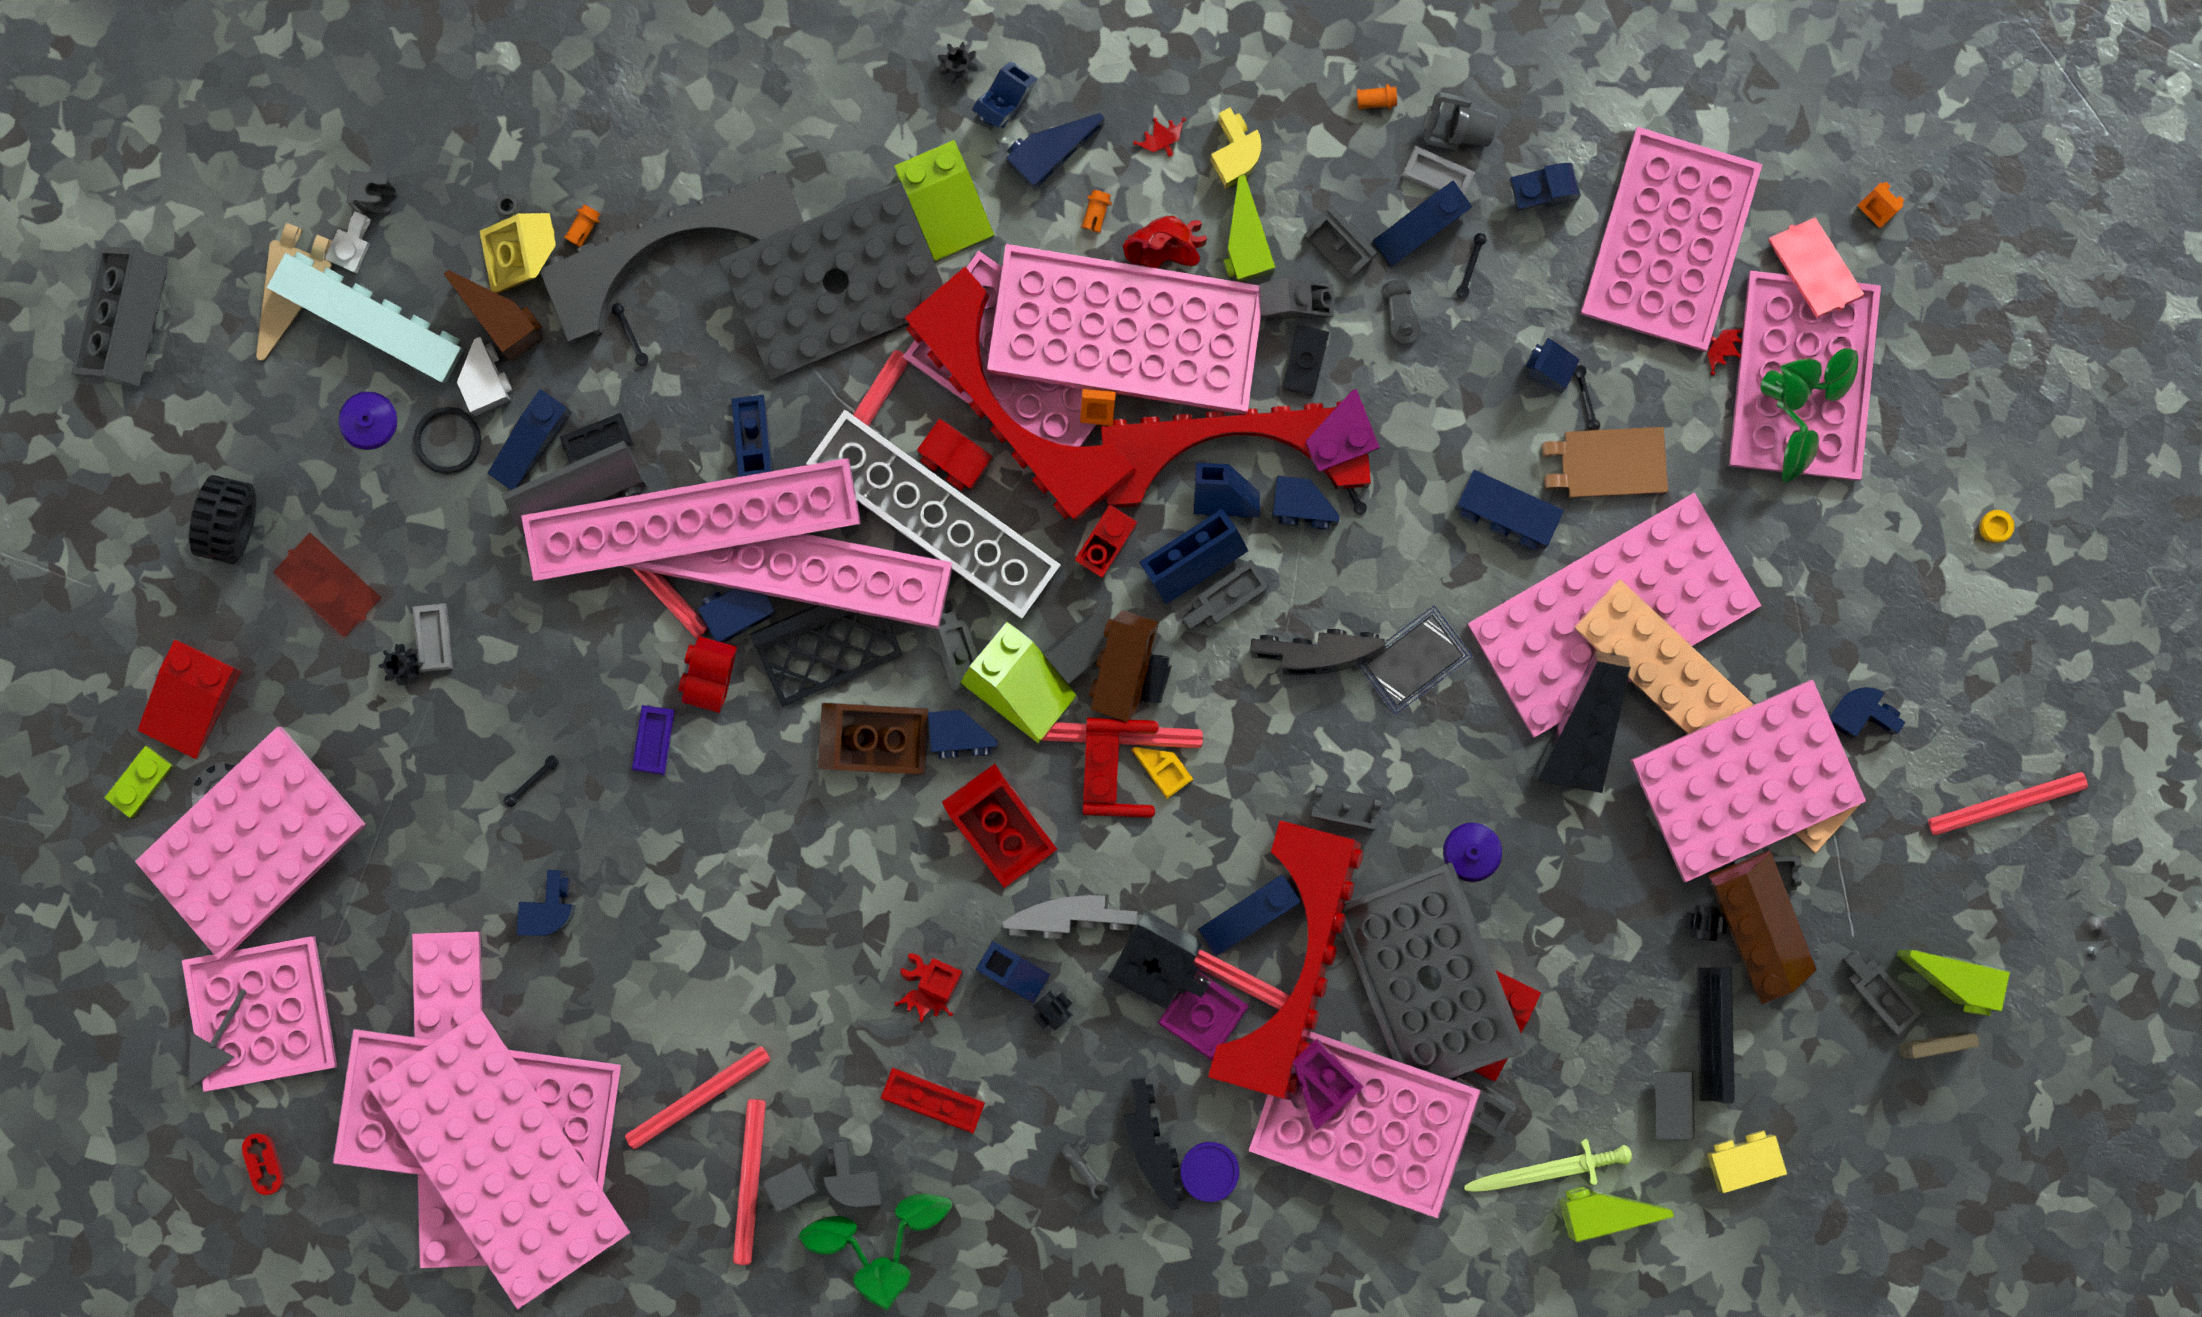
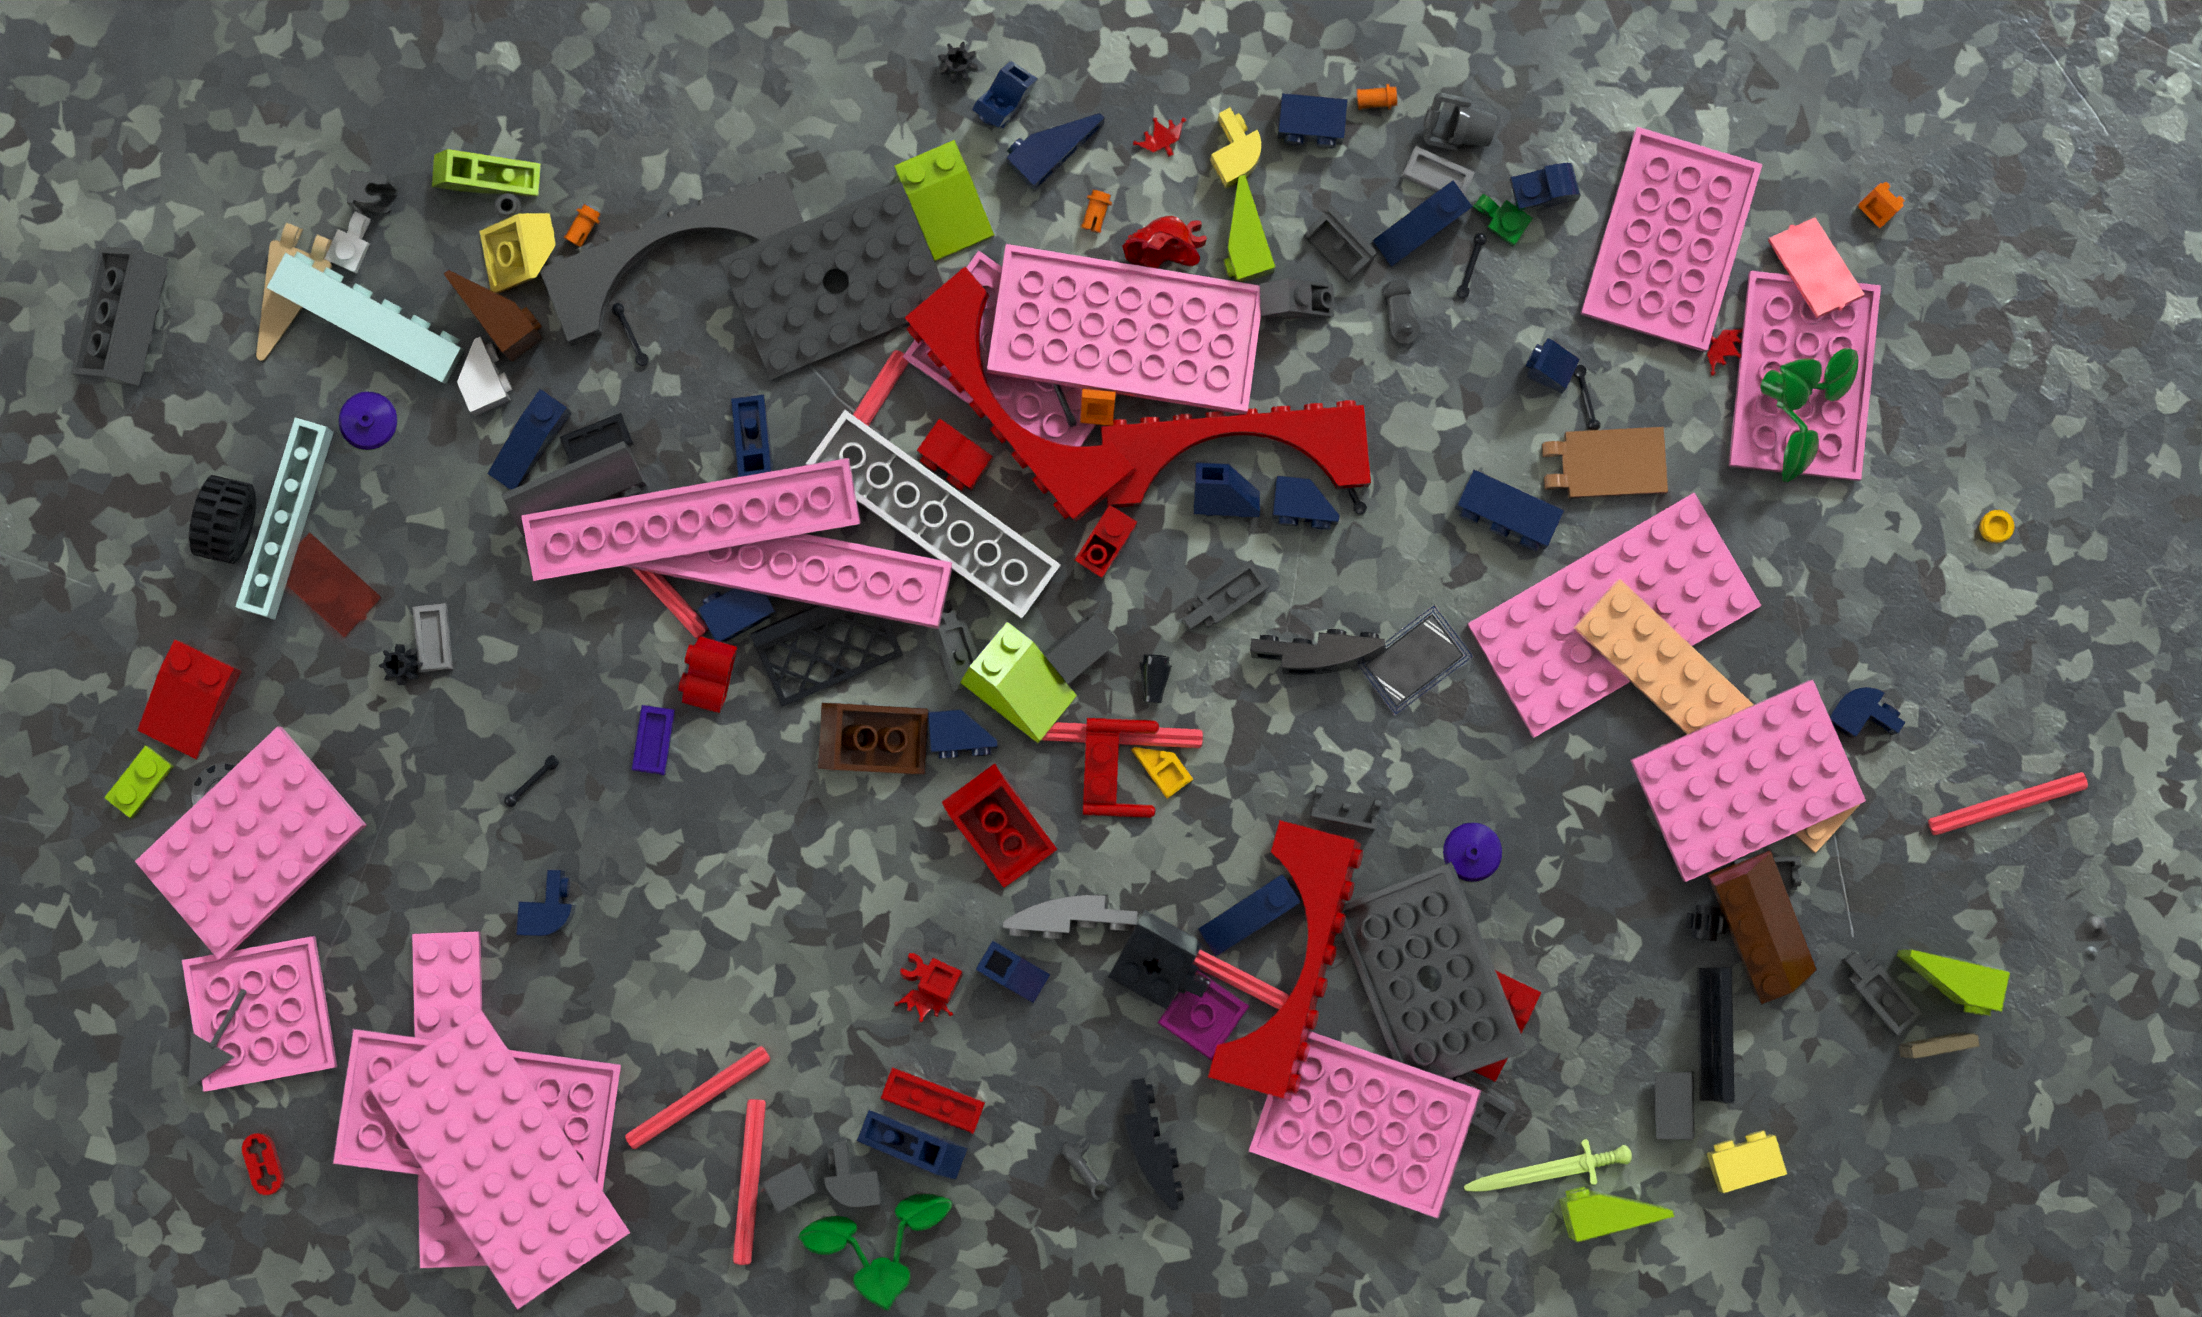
(284, 518): none -> light aqua brick
(440, 469): black piece -> none
(484, 173): none -> lime slope
(912, 1145): none -> dark blue slope
(1053, 1010): black gear -> none
(1069, 416): none -> black hinge
(1123, 665): reddish brown brick -> none
(1194, 556): dark blue brick -> none
(1209, 1171): dark purple piece -> none
(1305, 360): black plate -> none
(1312, 120): none -> dark blue brick
(1324, 1082): magenta wing -> none
(1342, 435): magenta wing -> none
(1505, 220): none -> green plate
(1585, 737): black wedge -> none

